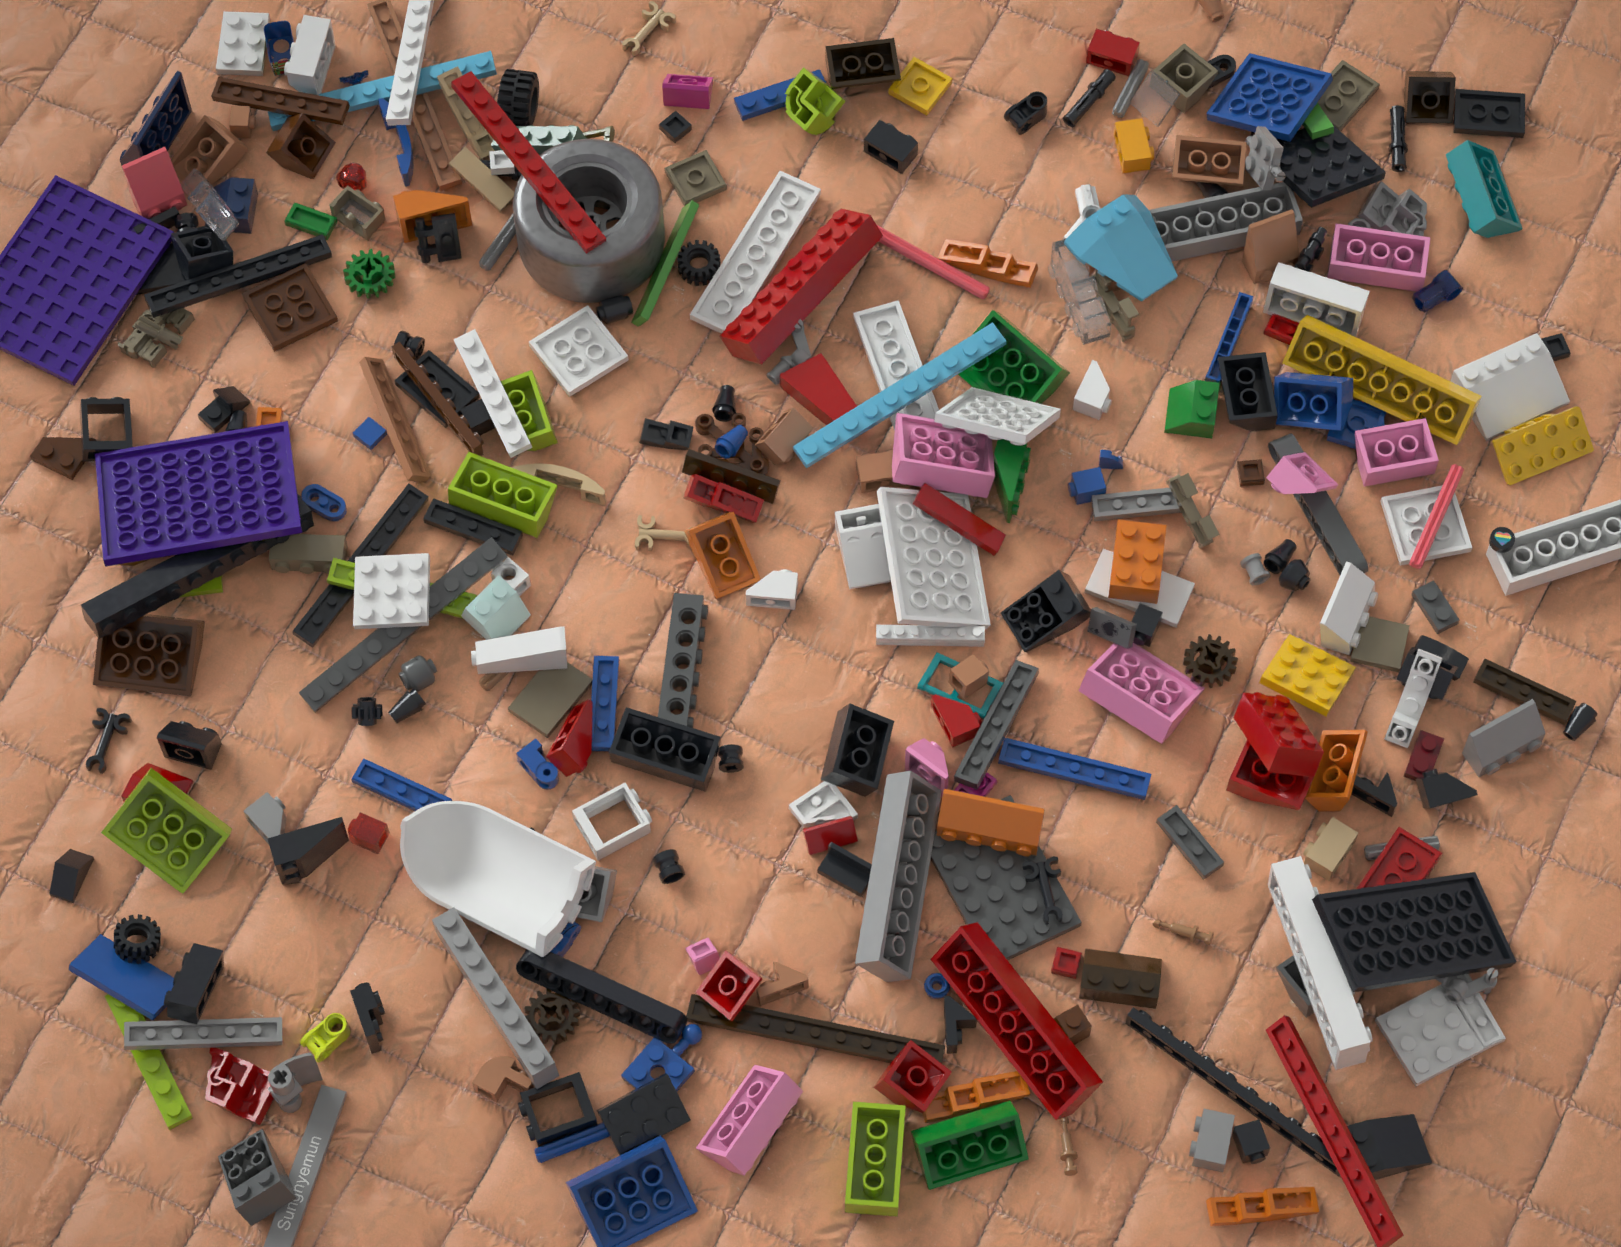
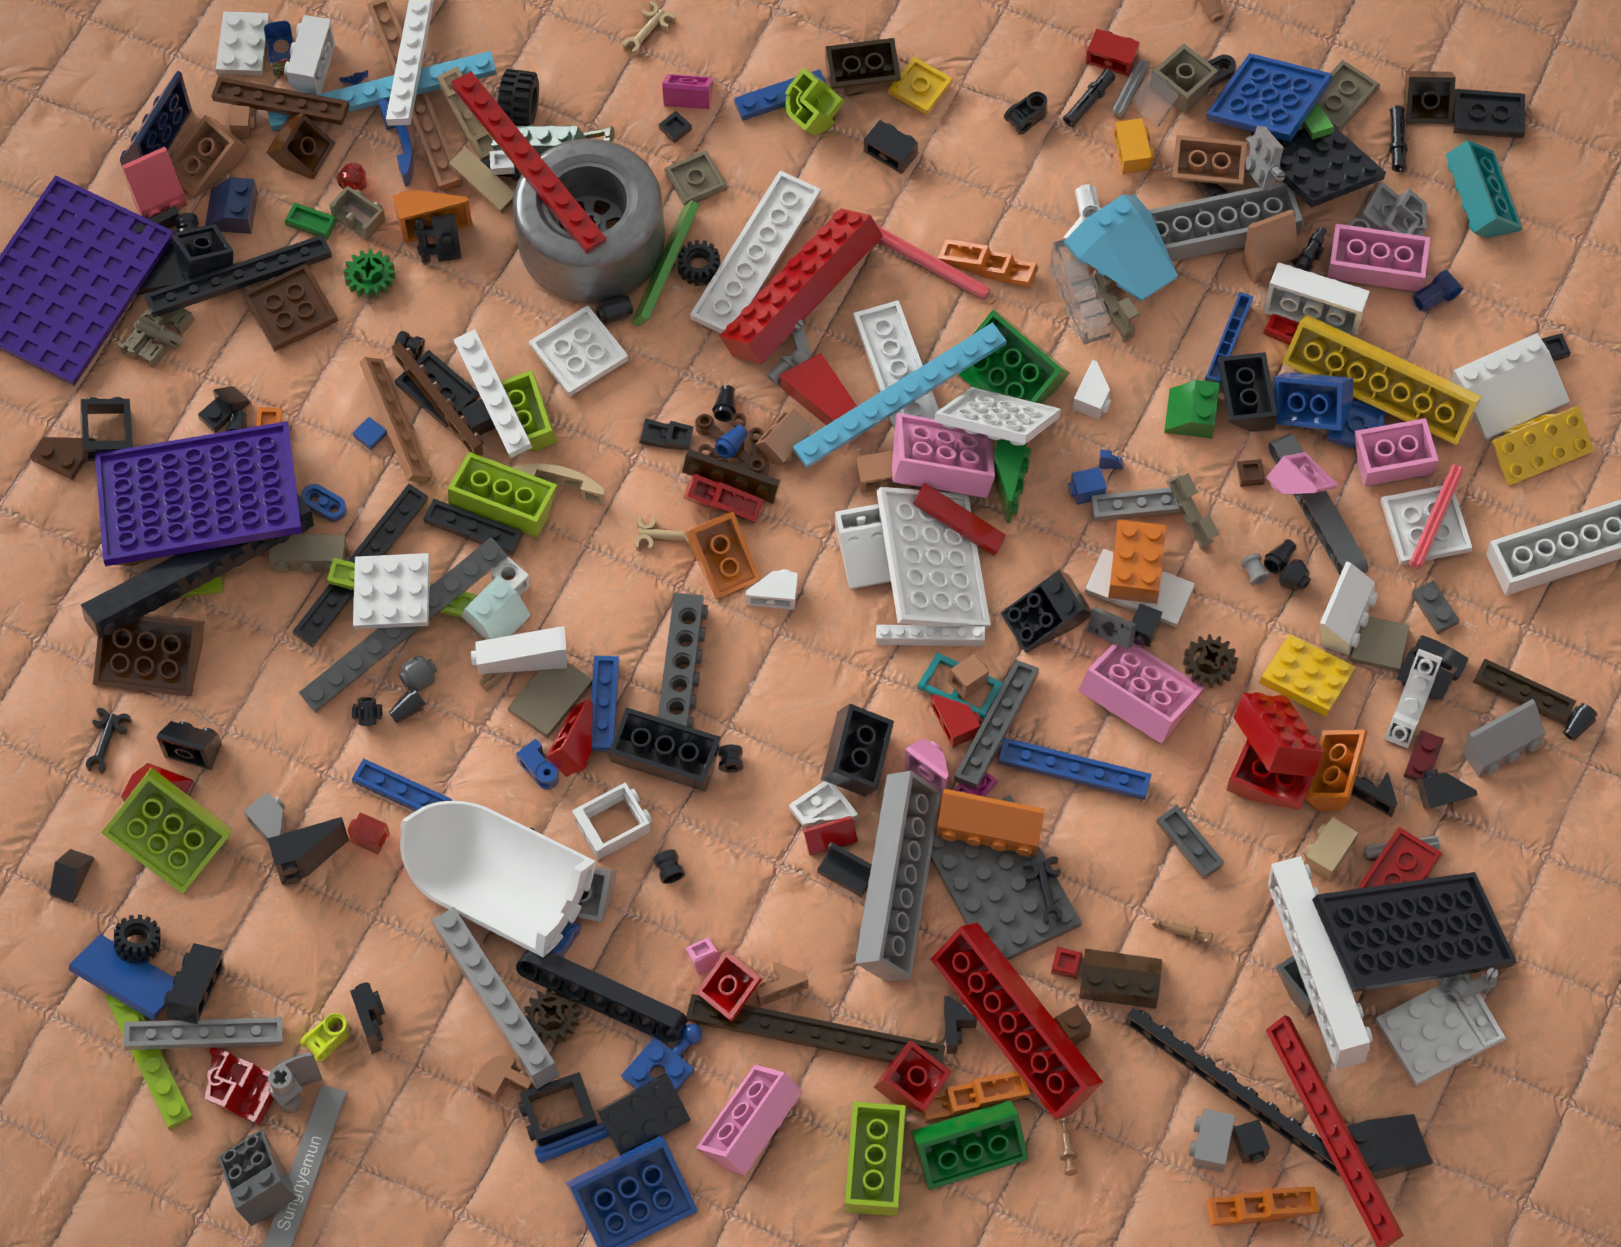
(209, 204): clear slope -> none
(498, 245): light grey axle -> none
(939, 979): blue plate -> none
(1502, 539): black tile -> none

